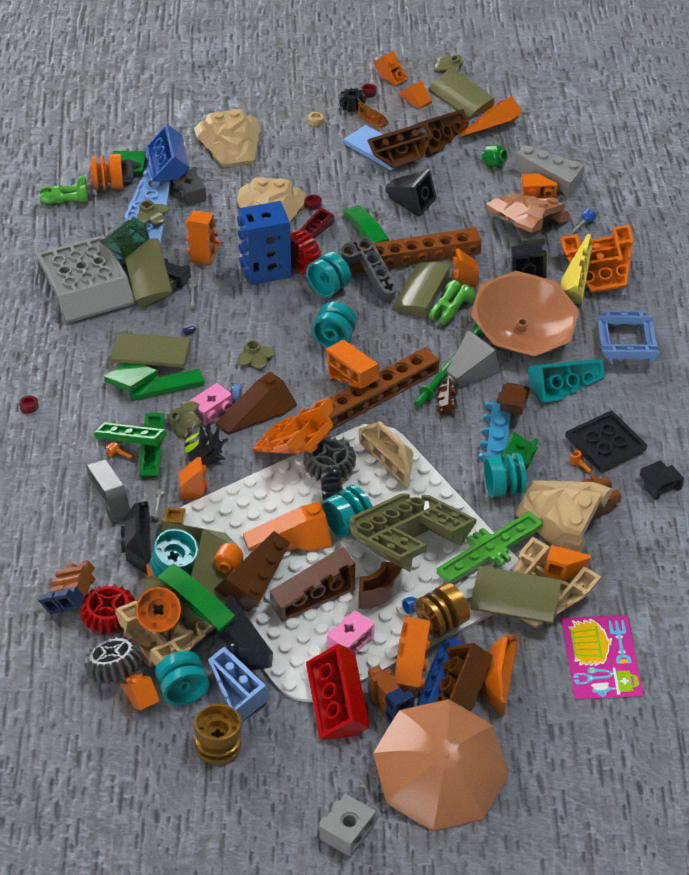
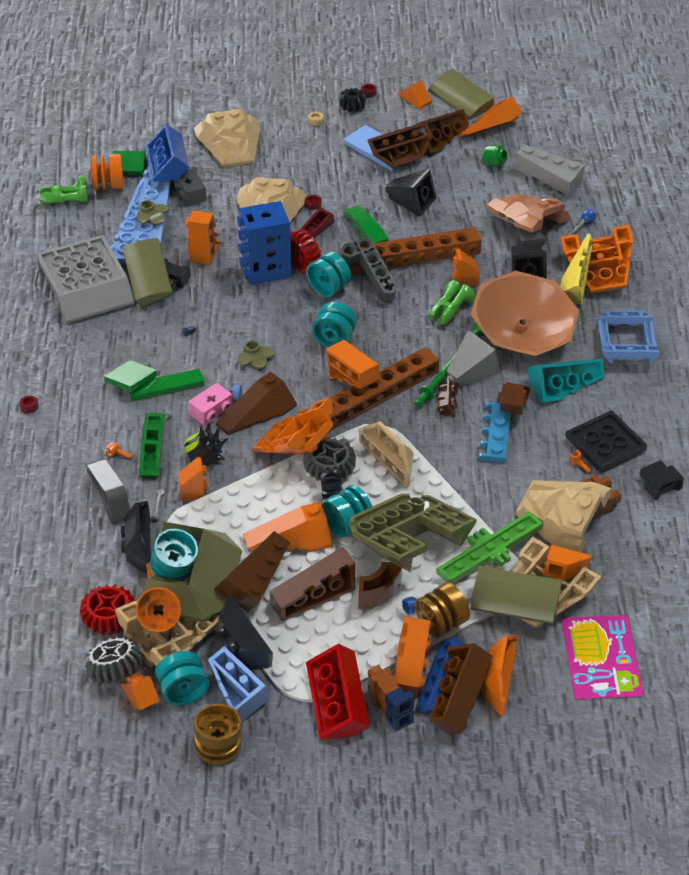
(68, 588): hips -> none
(126, 237): clear green slope -> none
(127, 169): dark grey panel -> none
(130, 434): green tile -> none
(151, 350): olive slope -> none
(174, 515): pearl gold plate -> none
(186, 418): olive plate -> none
(197, 597): green slope -> none
(228, 557): orange head -> none
(347, 812): light grey brick -> none
(352, 632): bright pink brick -> none
(372, 115): clear orange slope -> none
(390, 68): orange slope -> none
(422, 289): olive slope -> none
(440, 765): nougat piece -> none
(447, 63): olive plate -> none
(505, 475): teal wheel -> none
(520, 445): green bracket -> none
(538, 186): orange slope -> none

